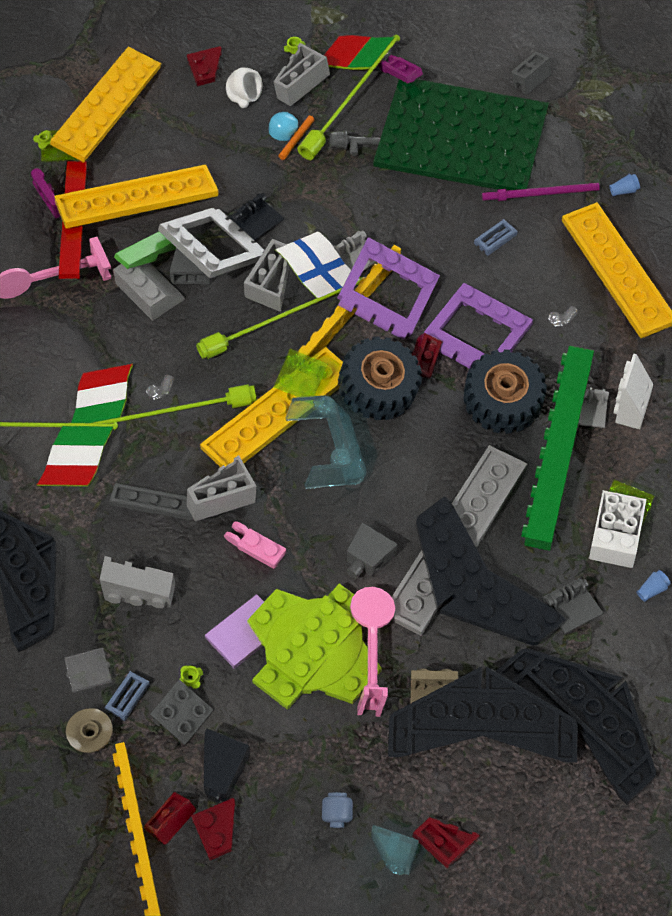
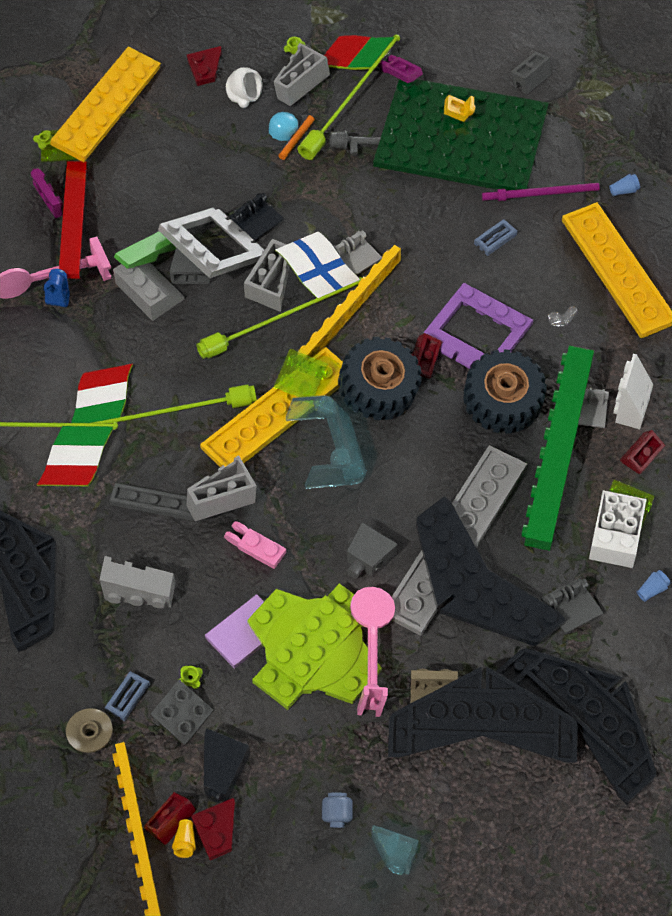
(57, 289): none -> blue piece
(87, 670): clear piece -> none
(135, 196): yellow plate -> none
(160, 391): clear arm -> none
(184, 839): none -> yellow cone
(368, 308): medium lavender hinge -> none
(444, 840): dark red wing -> none
(458, 108): none -> yellow bracket
(643, 452): none -> dark red slope

